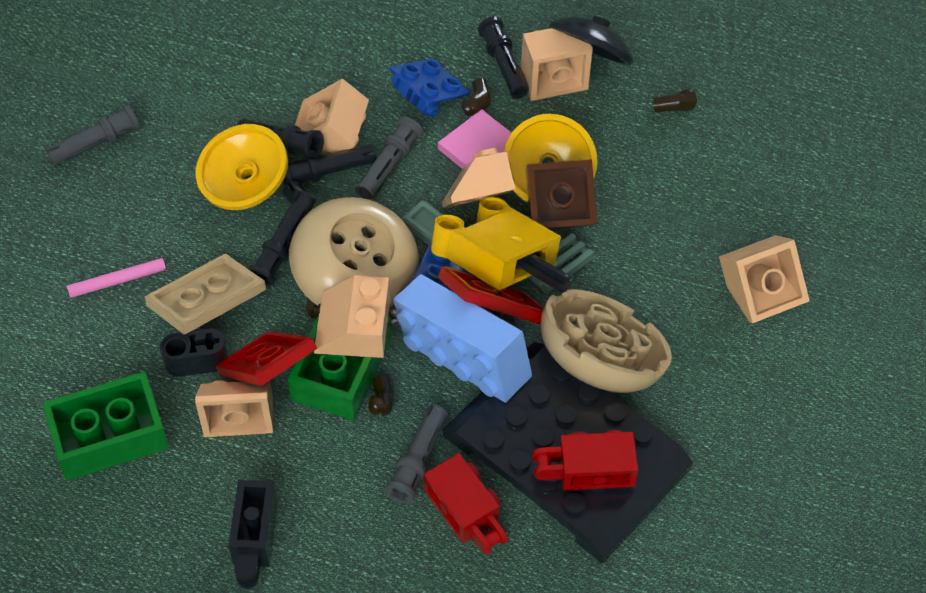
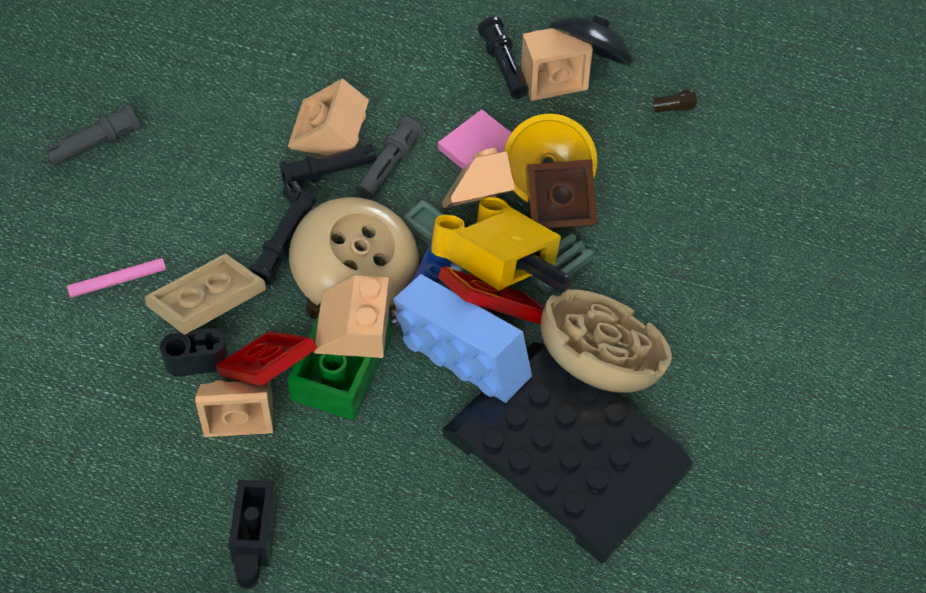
(105, 426): green brick -> none
(234, 157): yellow dish -> none
(295, 139): black pin -> none
(384, 397): dark brown arm -> none
(412, 465): dark grey pin -> none
(426, 85): blue hinge -> none
(465, 502): red brick -> none
(479, 99): dark brown arm -> none
(590, 461): red brick -> none
(765, 277): light nougat slope -> none

